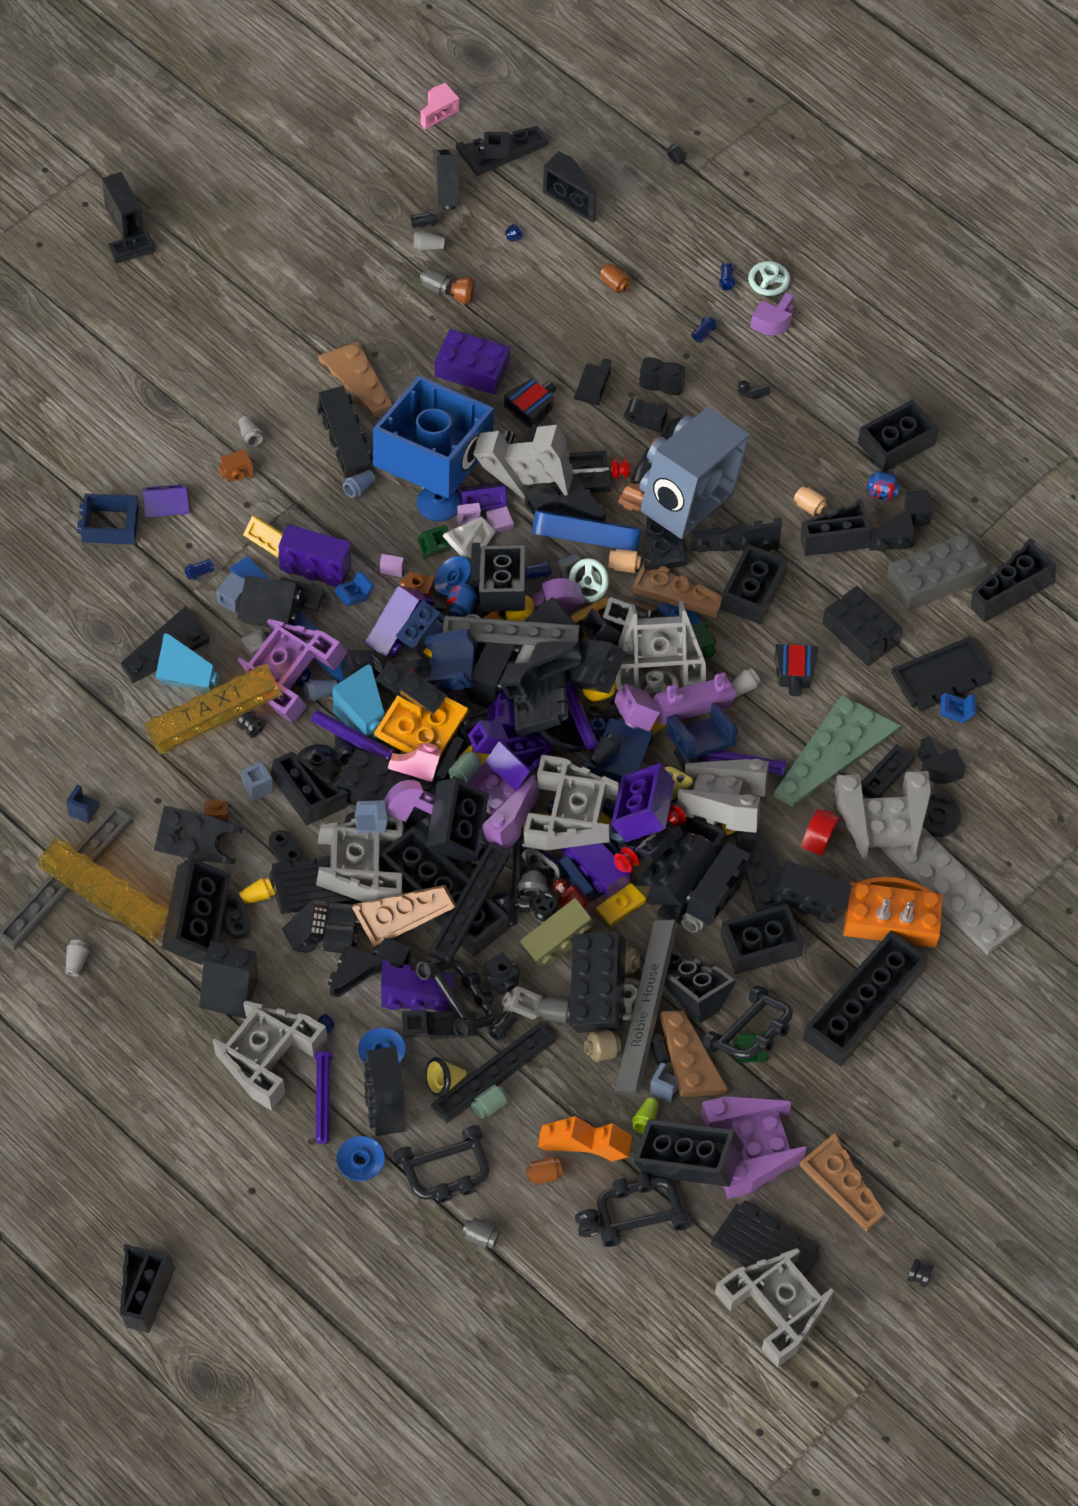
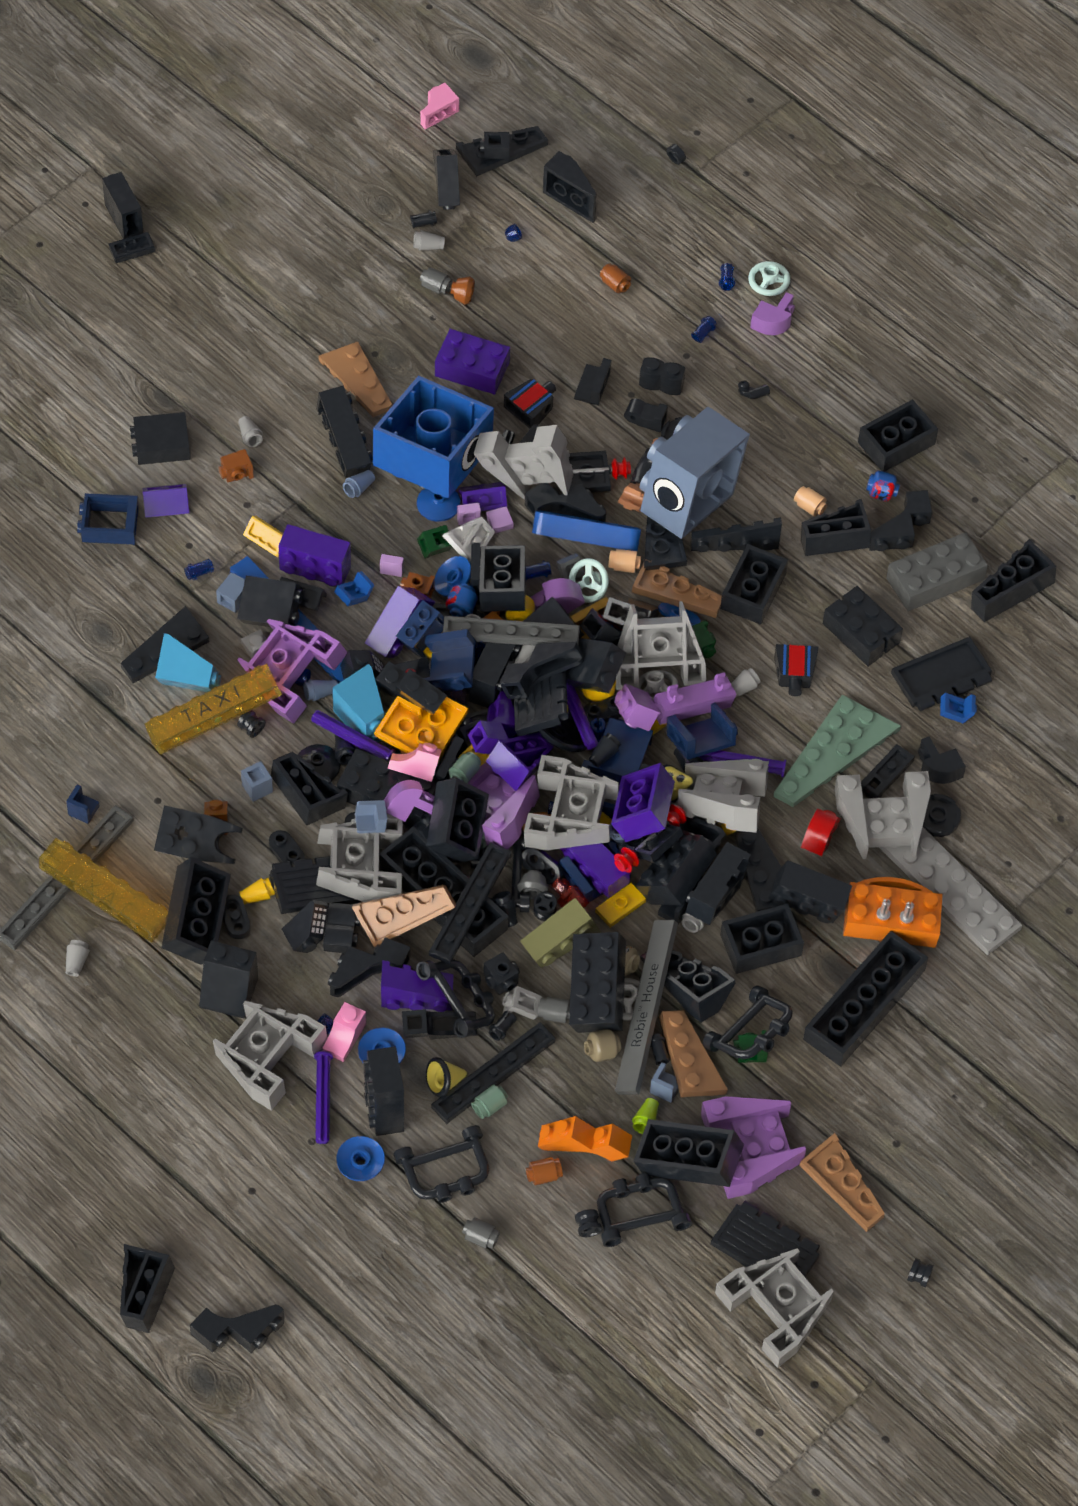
(160, 438): none -> black brick
(248, 1329): none -> black arch
(345, 1031): none -> bright pink arch

